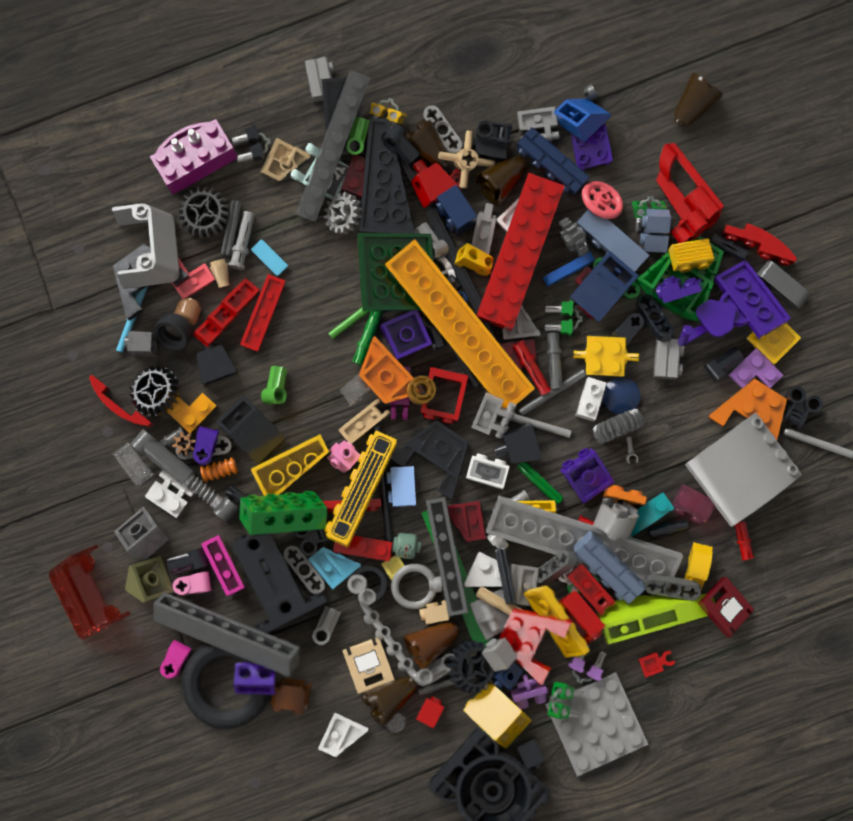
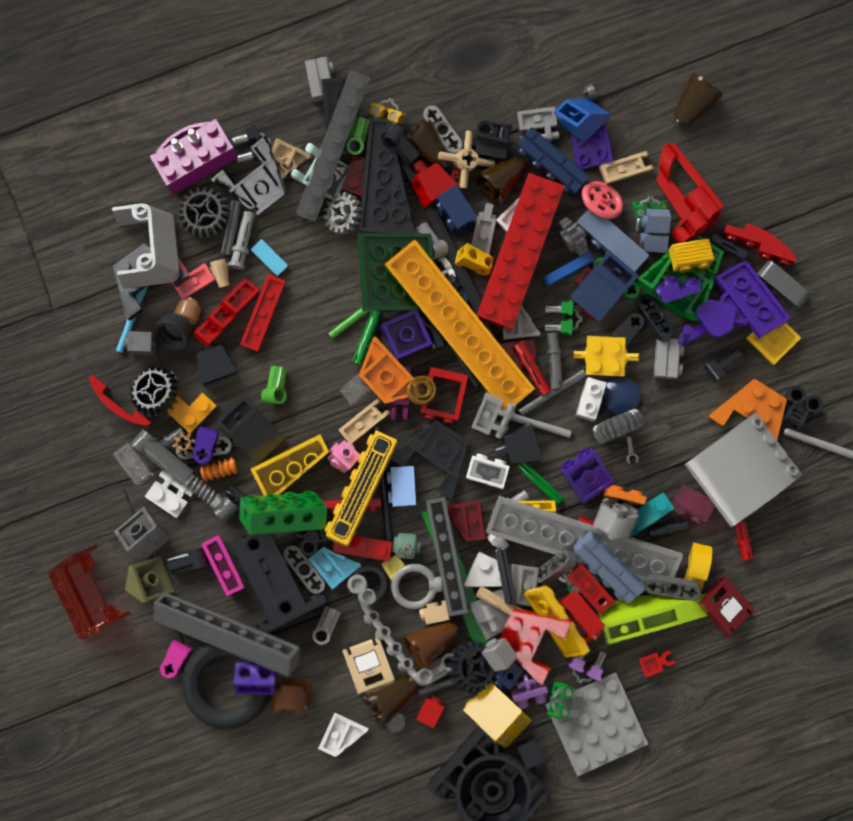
(196, 584): bright pink piece -> none
(261, 186): none -> wing
(624, 168): none -> tan hinge
(756, 365): medium lavender plate -> none

